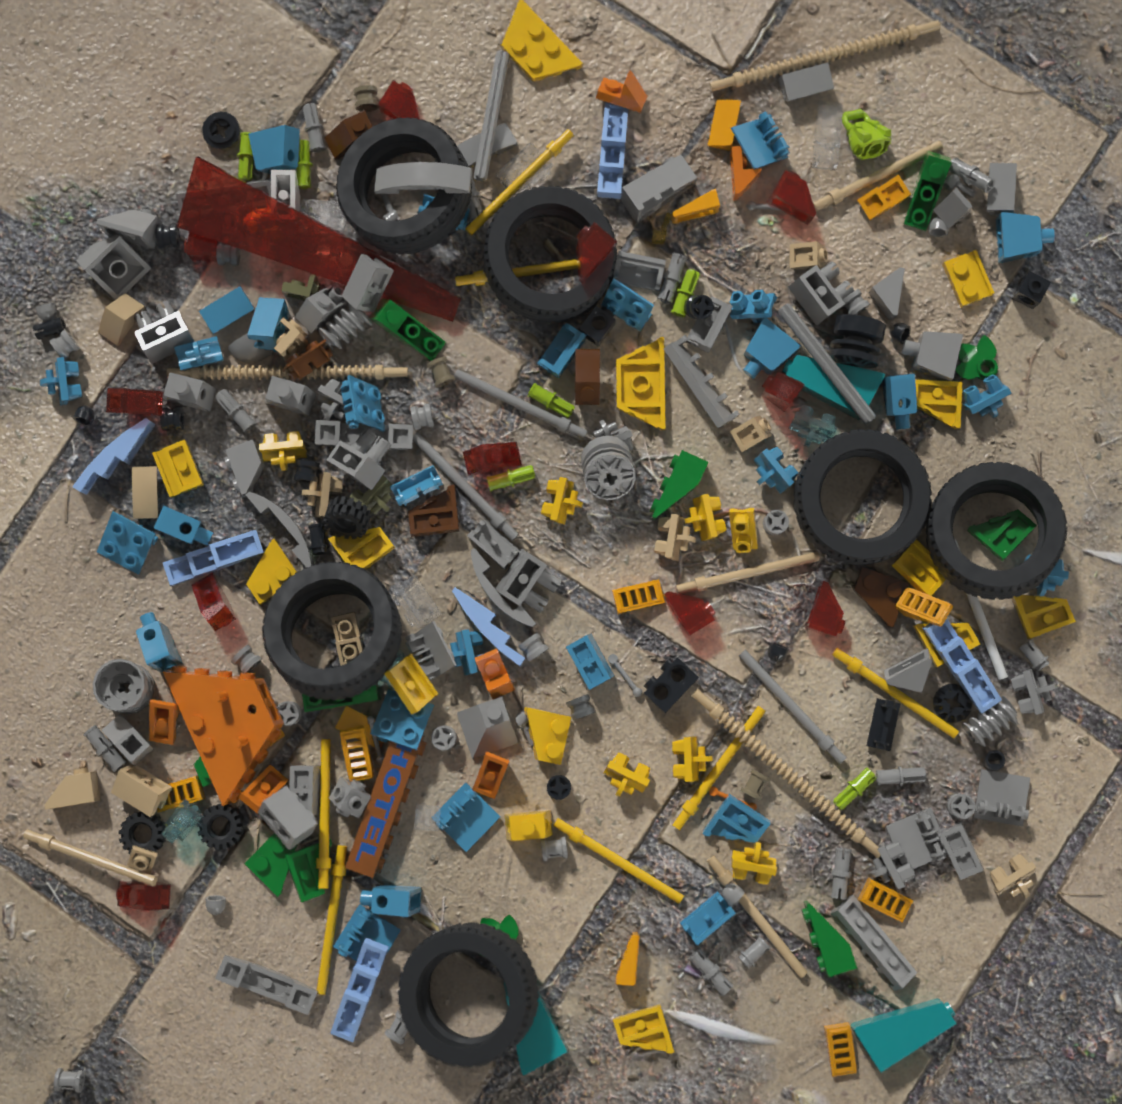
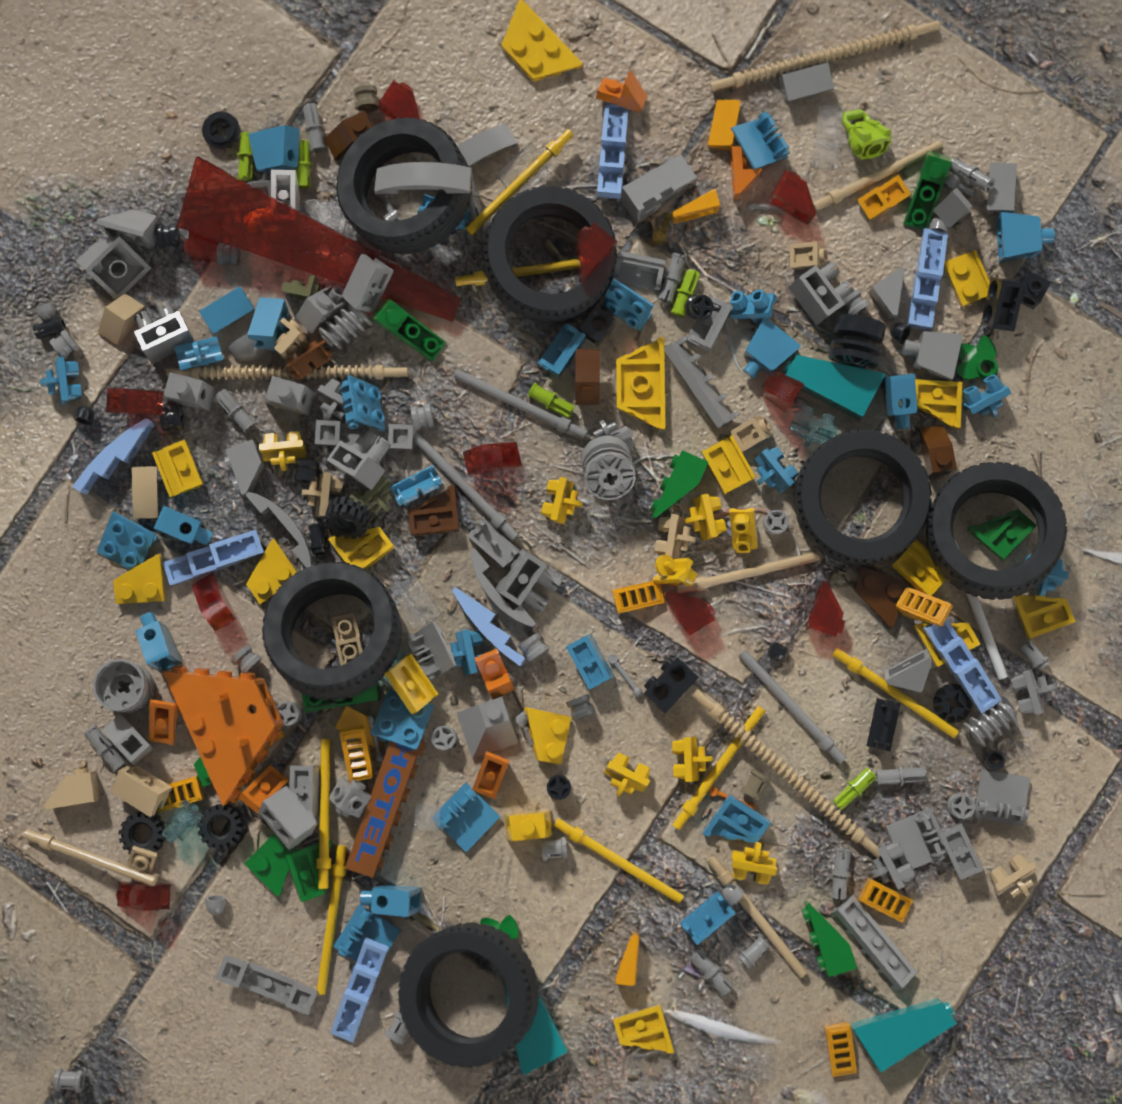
(141, 583): none -> yellow wing
(440, 372): dark tan bush -> none
(491, 116): light grey axle -> none
(511, 477): lime axle -> none
(674, 571): none -> yellow hips
(728, 464): none -> yellow plate
(827, 364): light grey axle -> none
(927, 279): none -> light blue slope
(937, 450): none -> reddish brown slope
(1002, 304): none -> black brick

